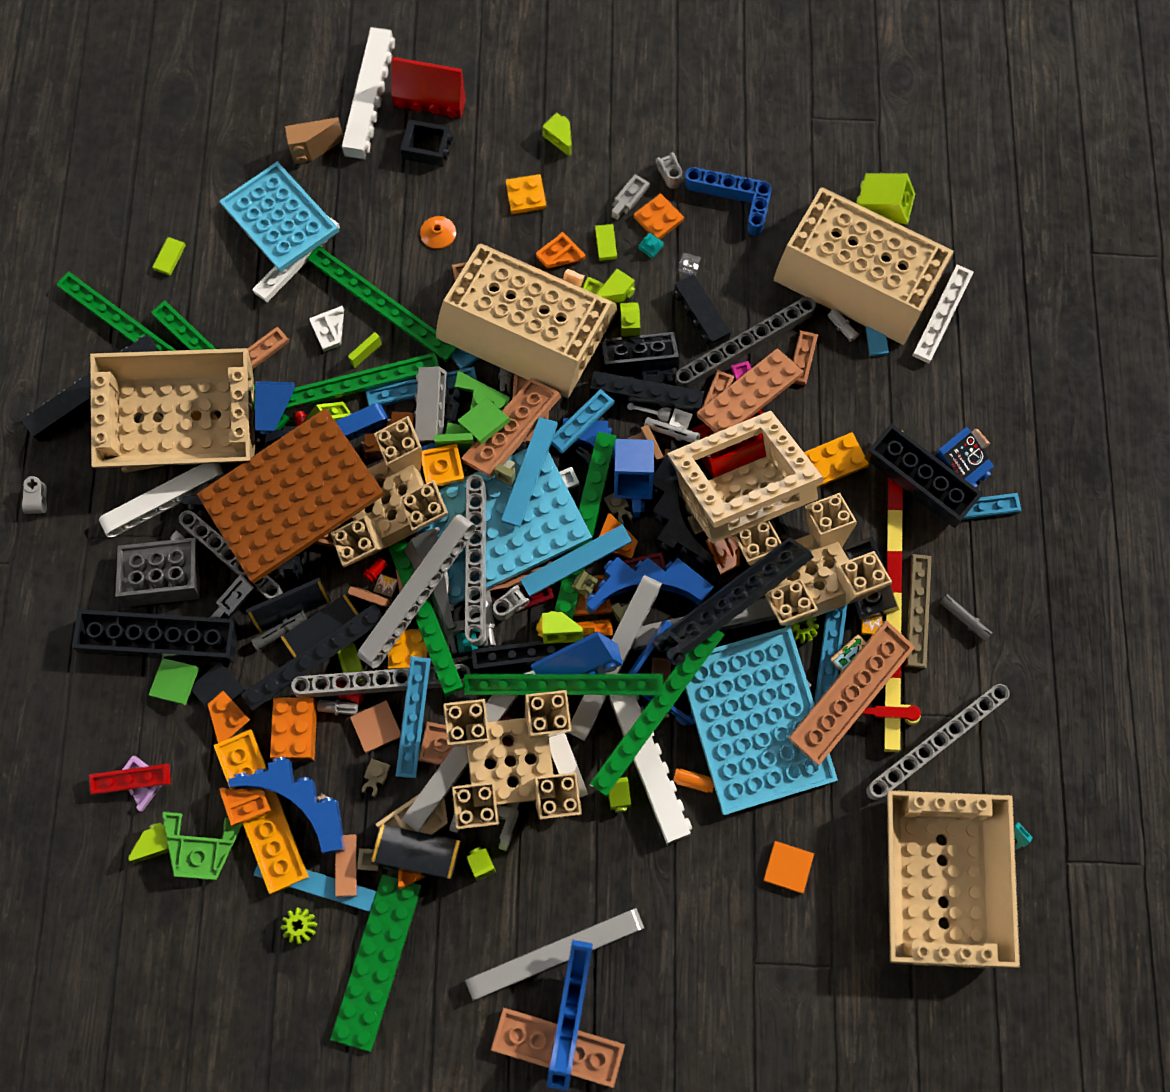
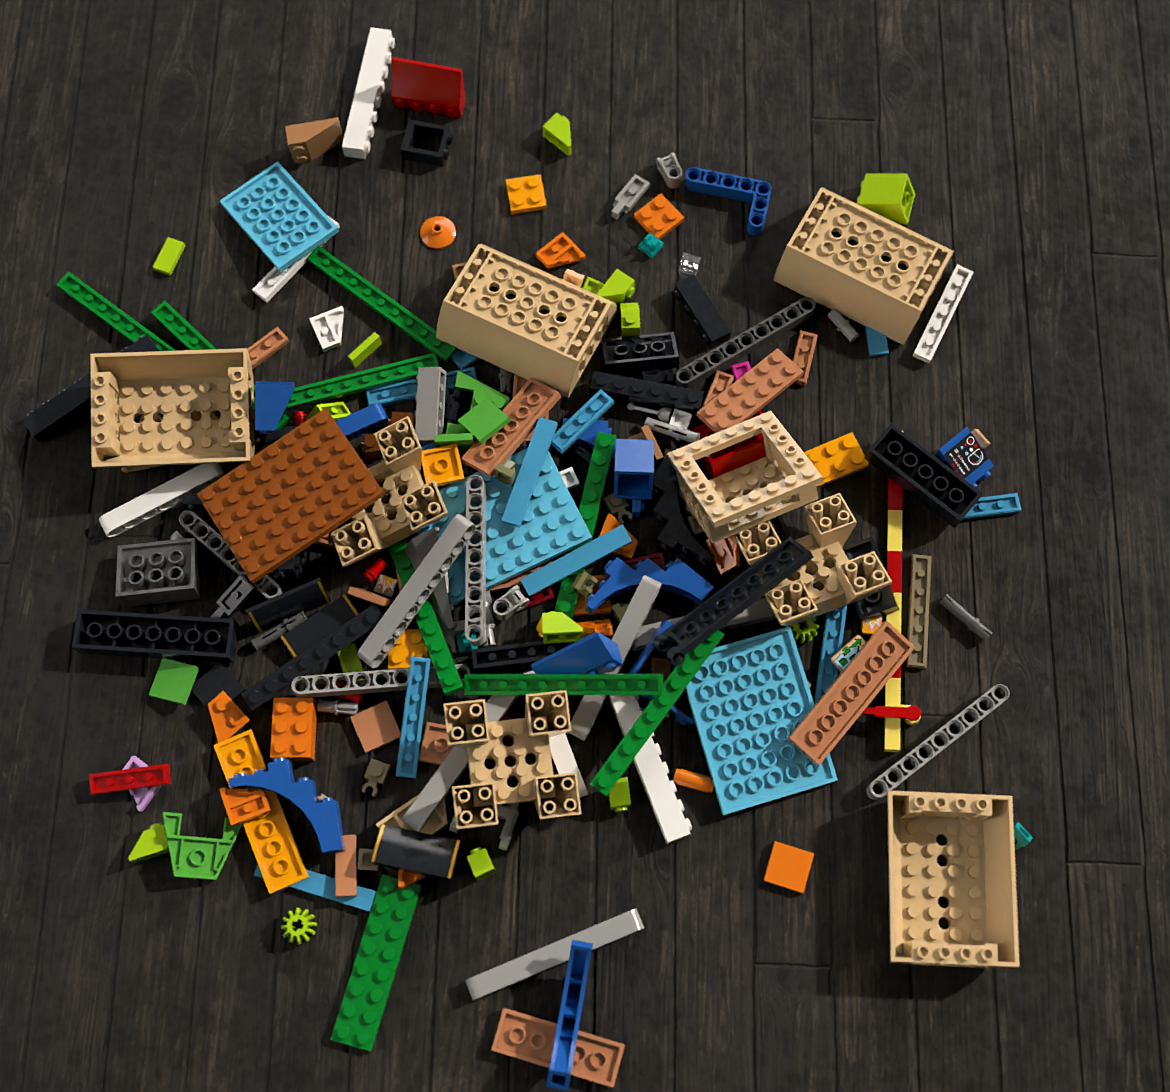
(34, 499): light grey piece -> none
(606, 242): lime tile -> none

